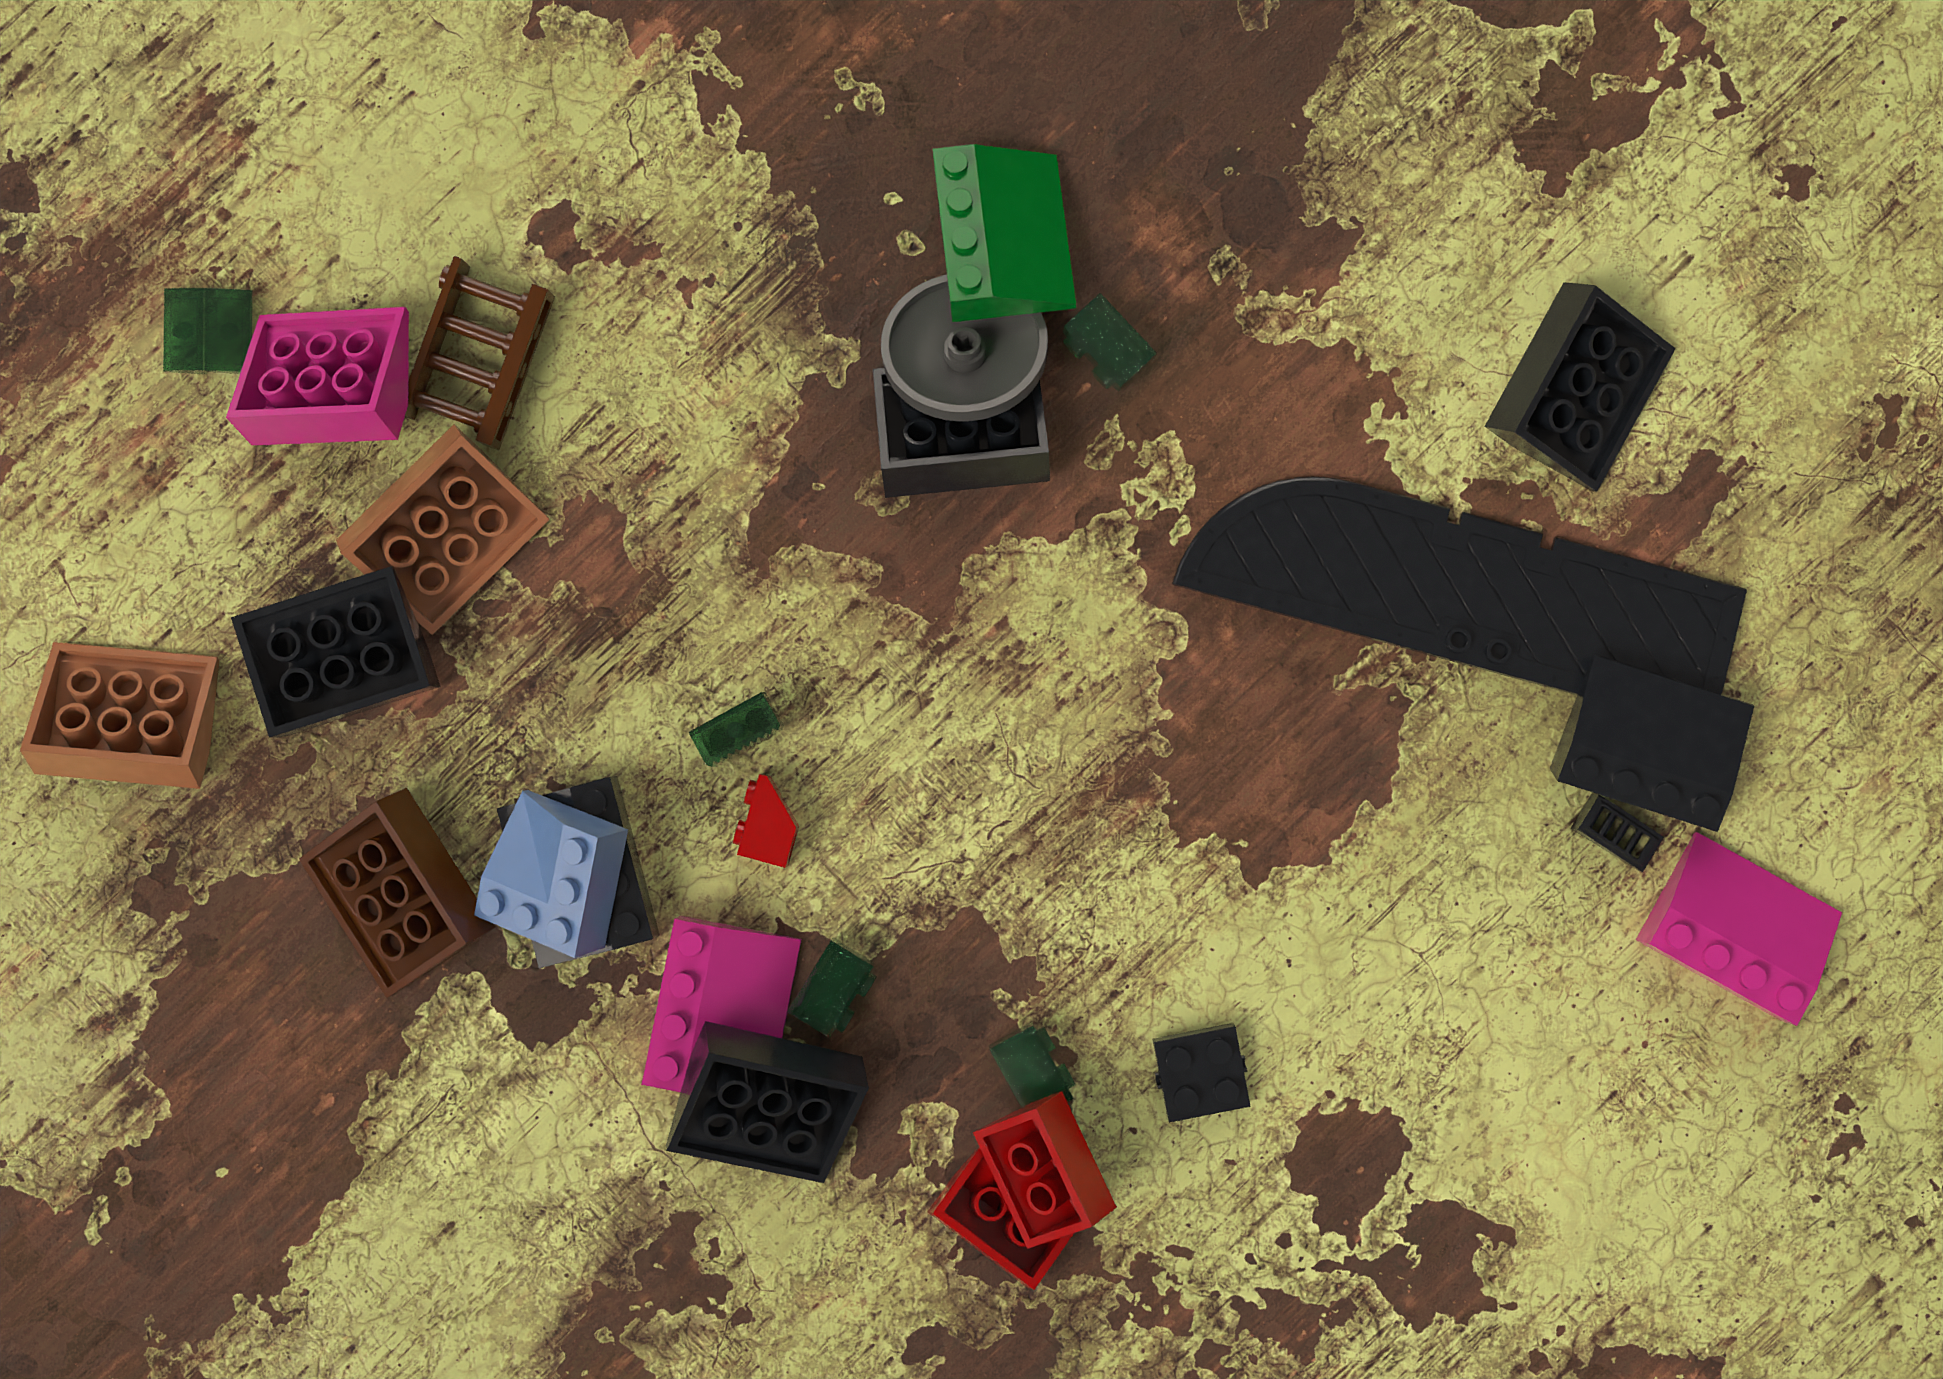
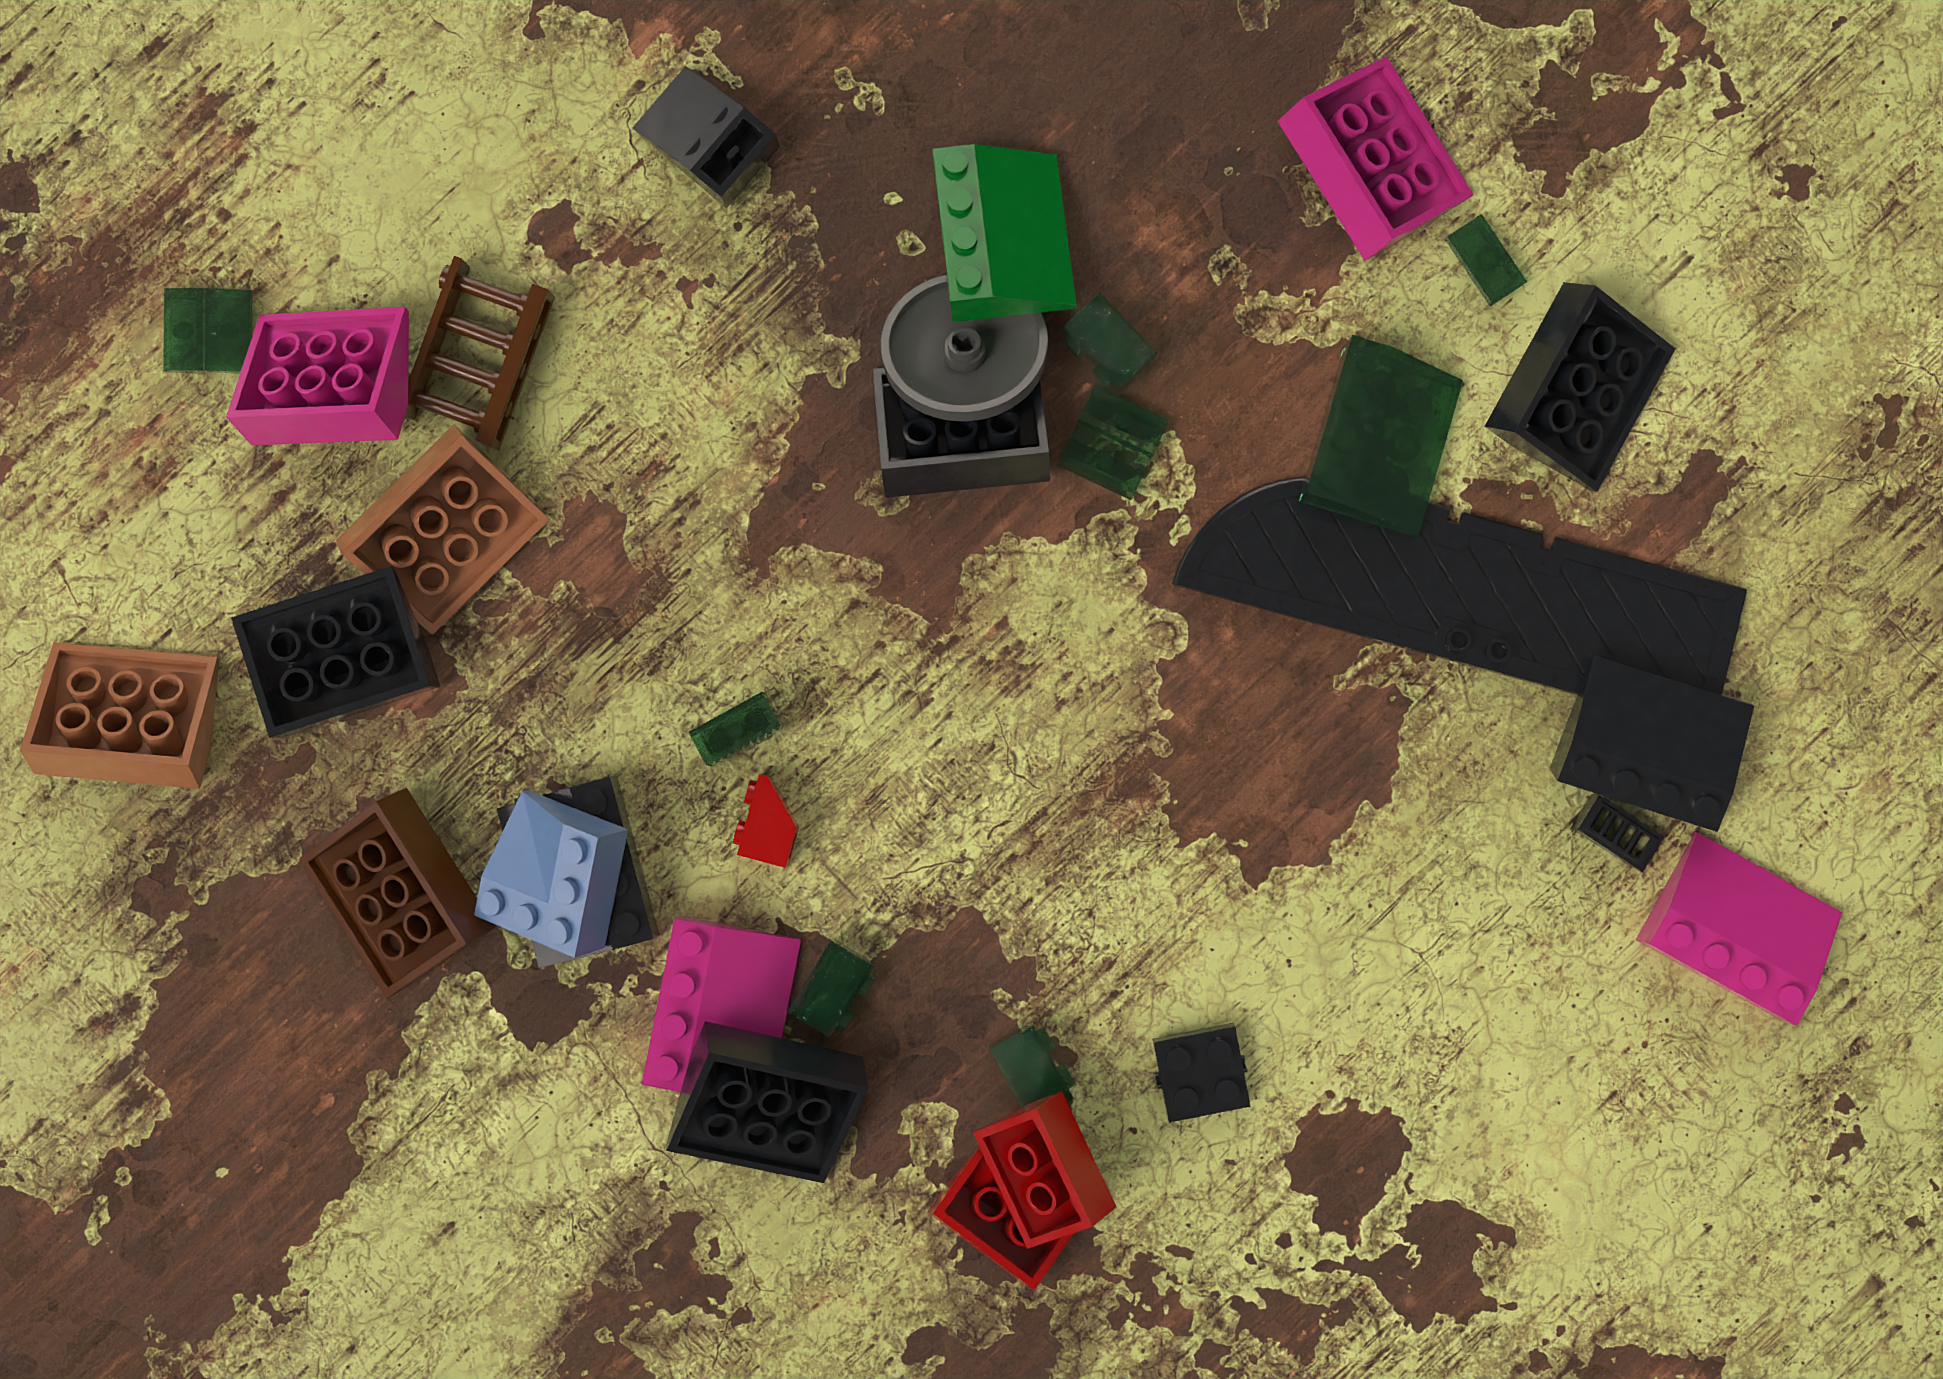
(707, 135): none -> black slope
(1113, 442): none -> clear green slope
(1374, 157): none -> dark pink slope
(1381, 436): none -> clear green slope
(1485, 260): none -> clear green plate

